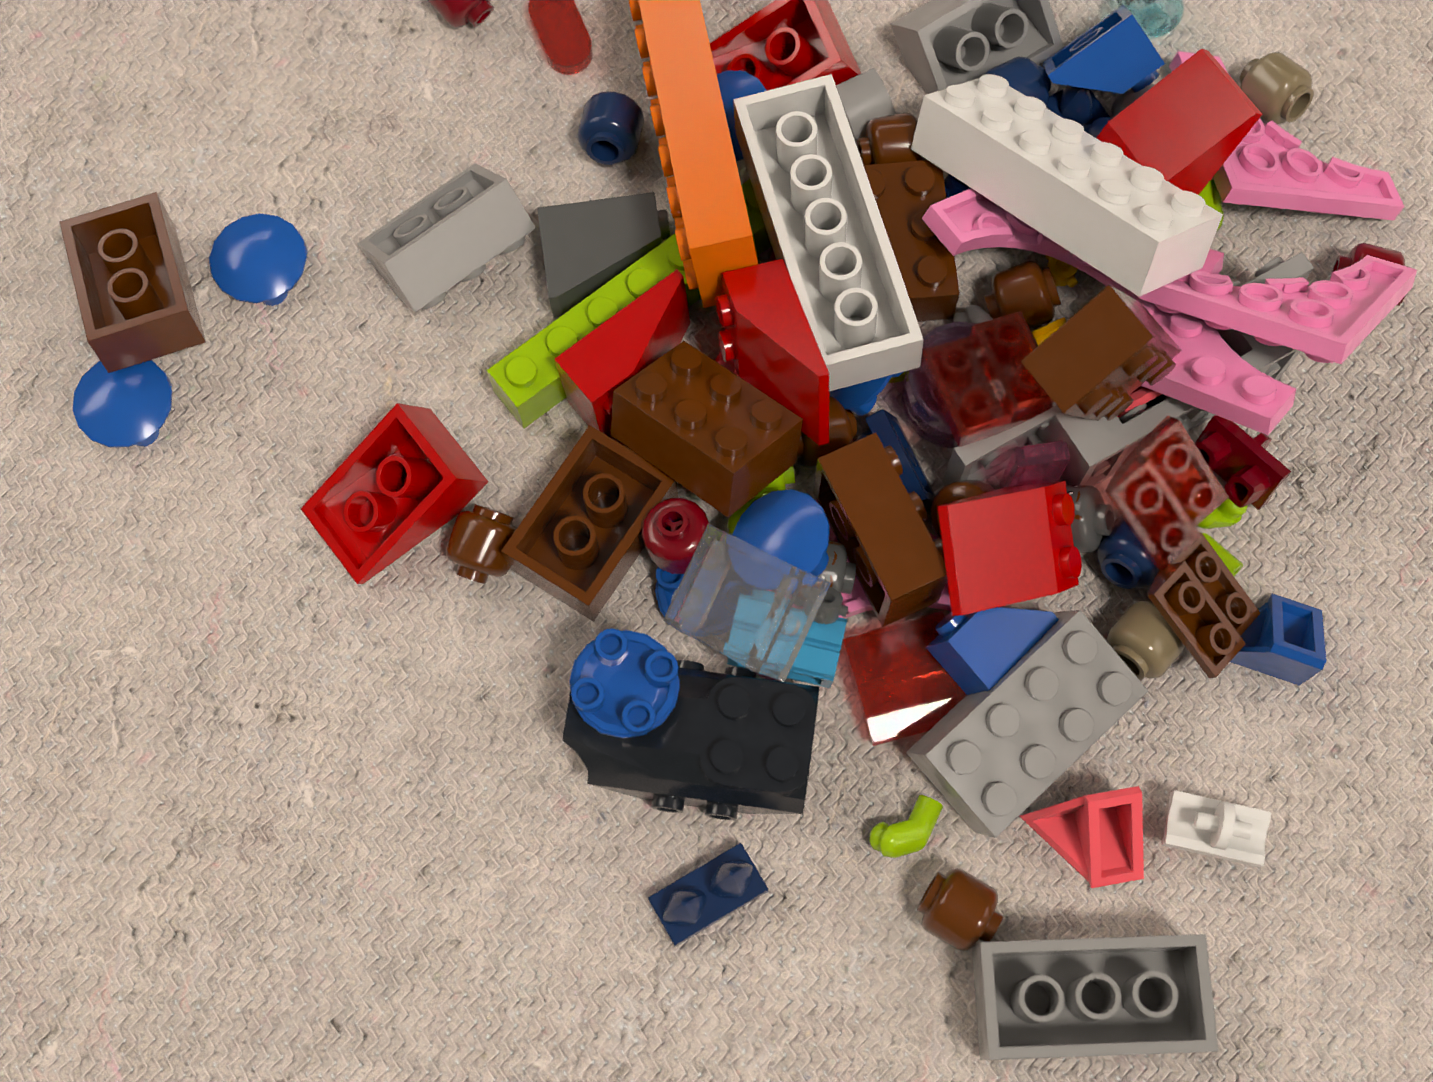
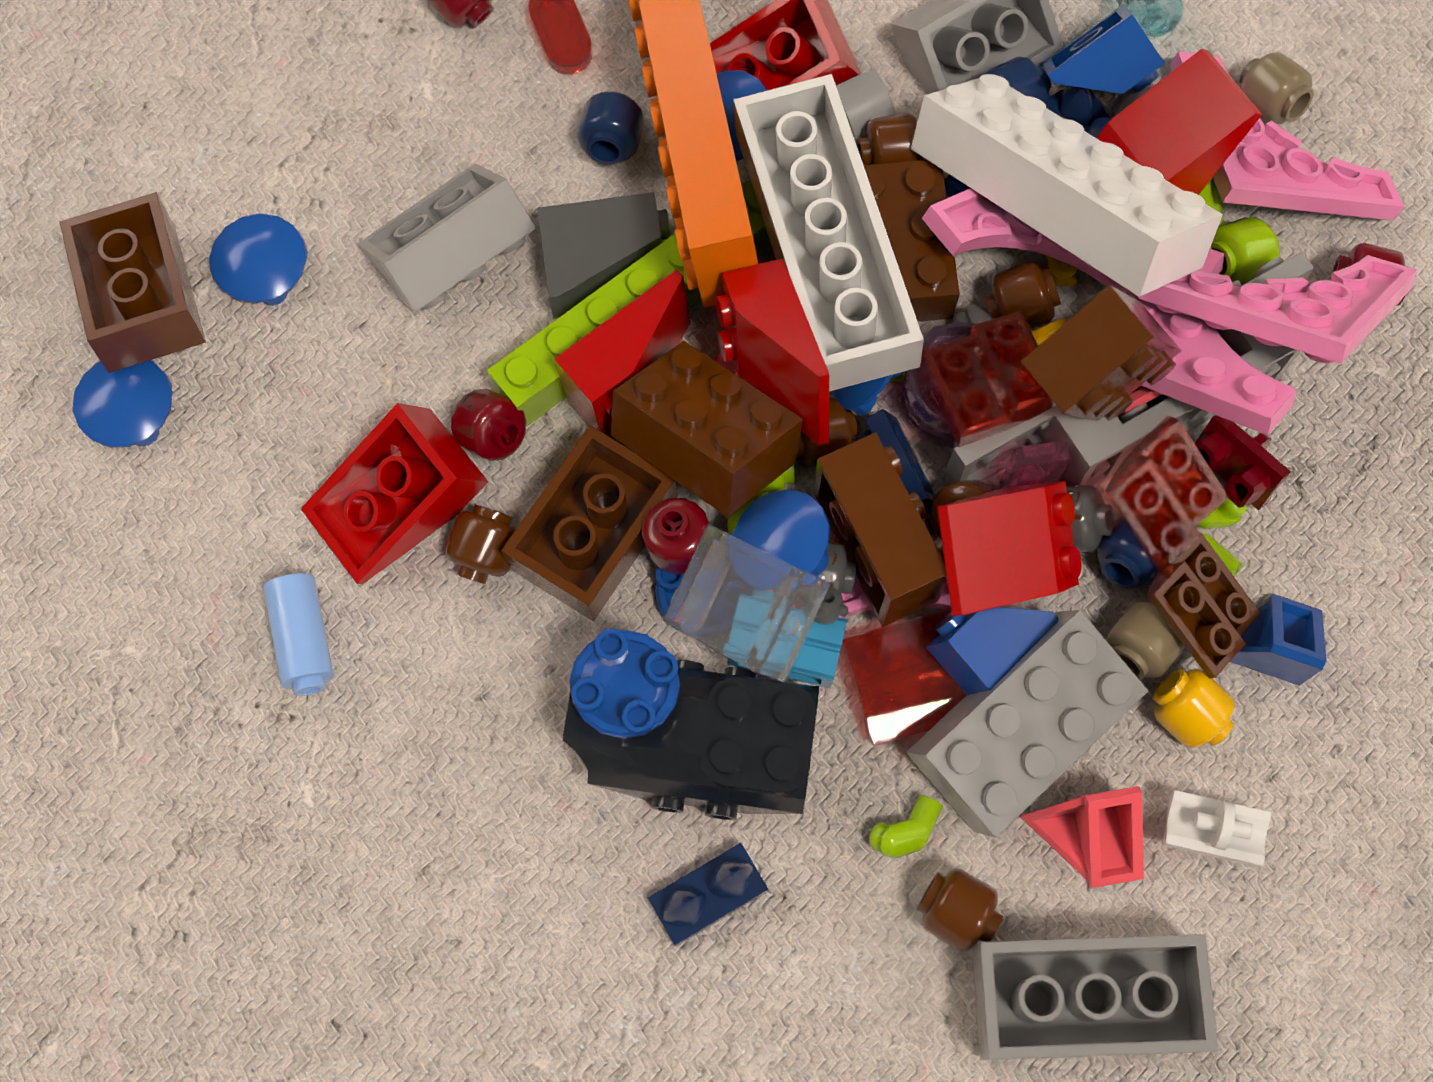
(298, 633): none -> light blue brick
(488, 425): none -> dark red head
(1194, 708): none -> yellow head
(1246, 247): none -> lime head

